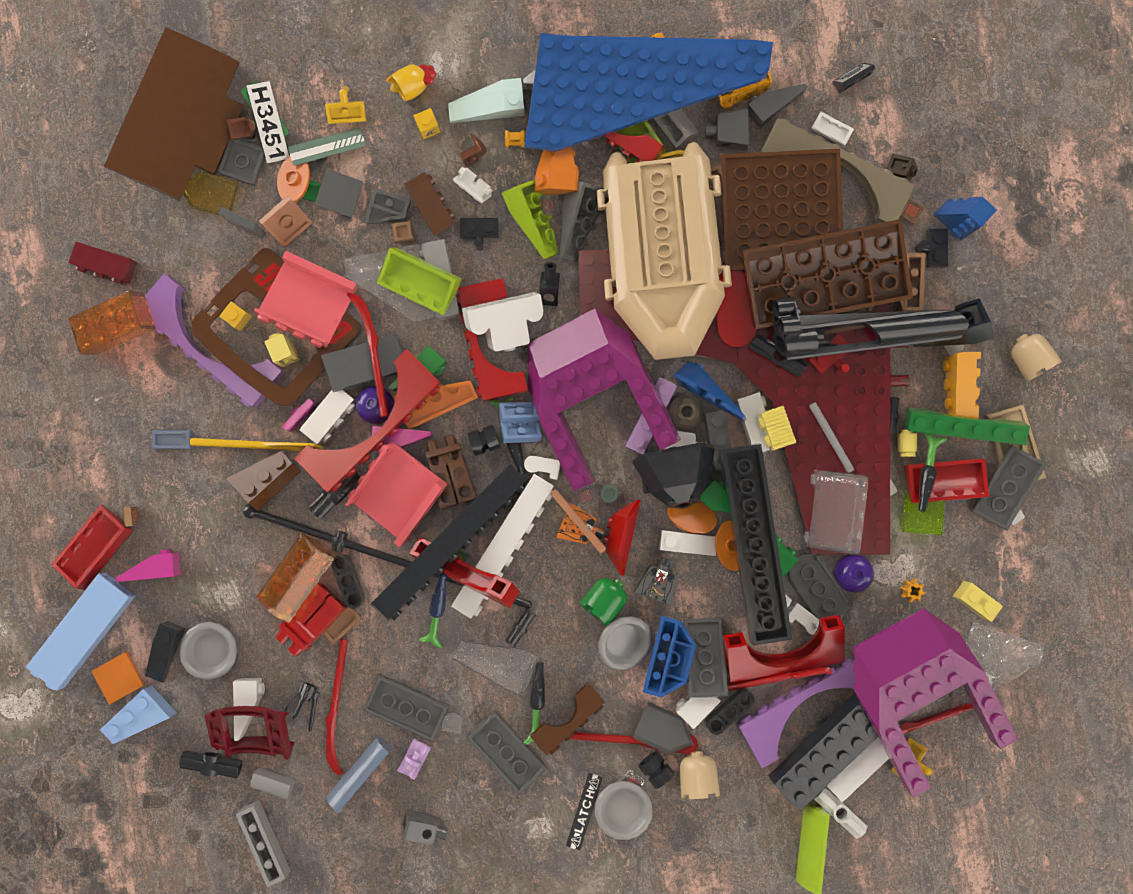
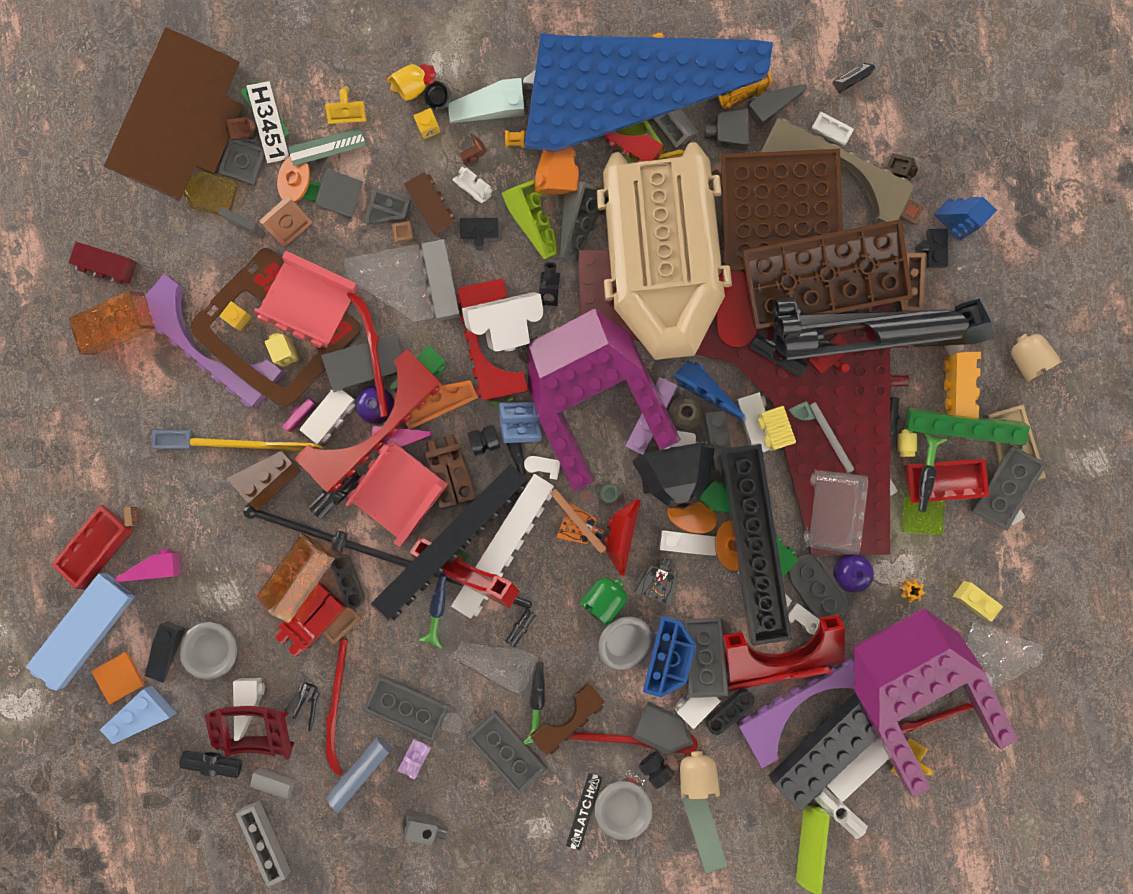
(418, 280): lime slope -> none
(437, 96): none -> black hair
(705, 834): none -> sand green sticker
(802, 411): none -> sand green tile

